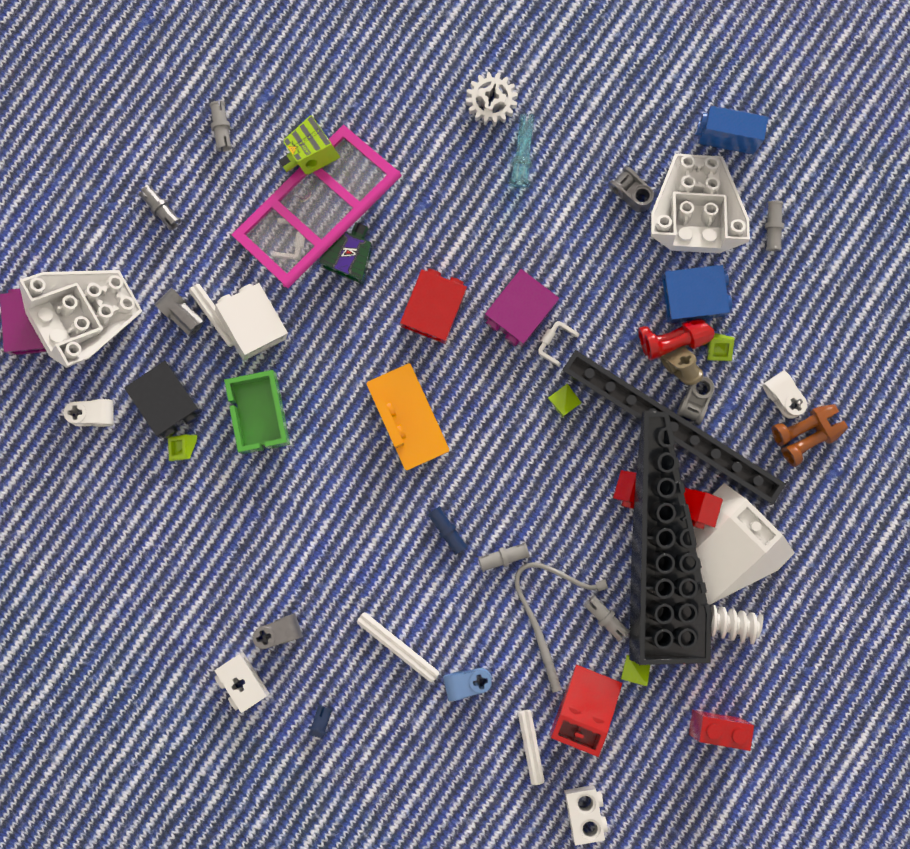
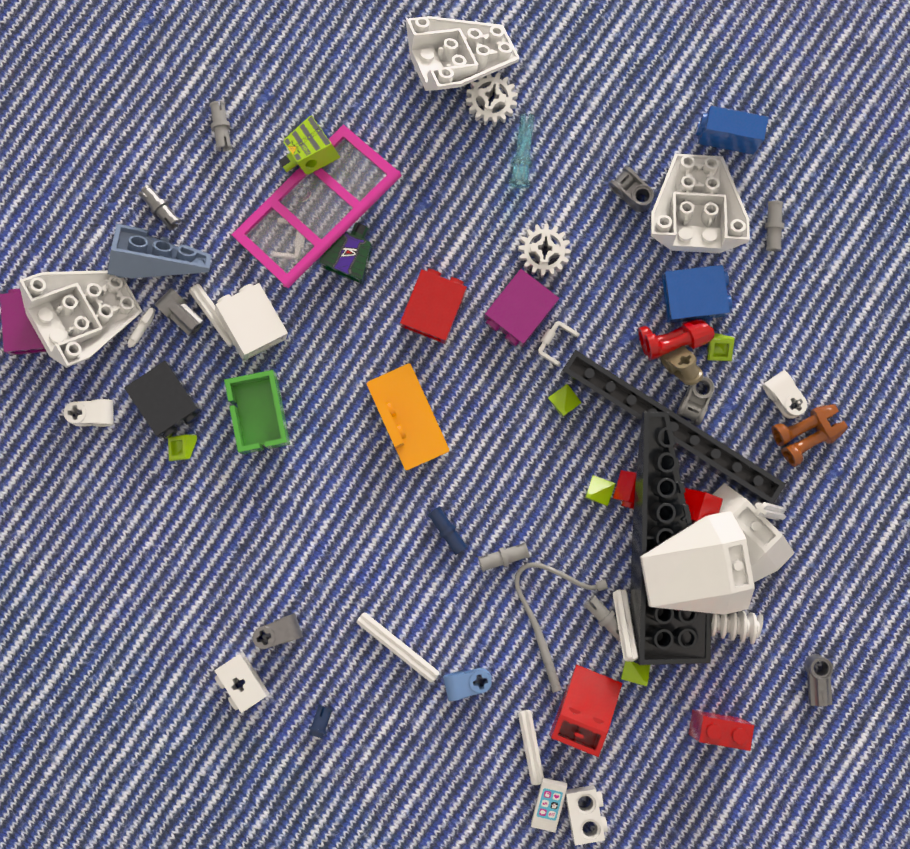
(142, 256): none -> sand blue wedge
(143, 324): none -> white piece
(457, 51): none -> white wedge
(535, 250): none -> white gear
(548, 805): none -> tile
(600, 490): none -> lime slope
(625, 625): none -> white axle
(701, 568): none -> white wedge
(770, 511): none -> white axle
(819, 683): none -> flat silver piece

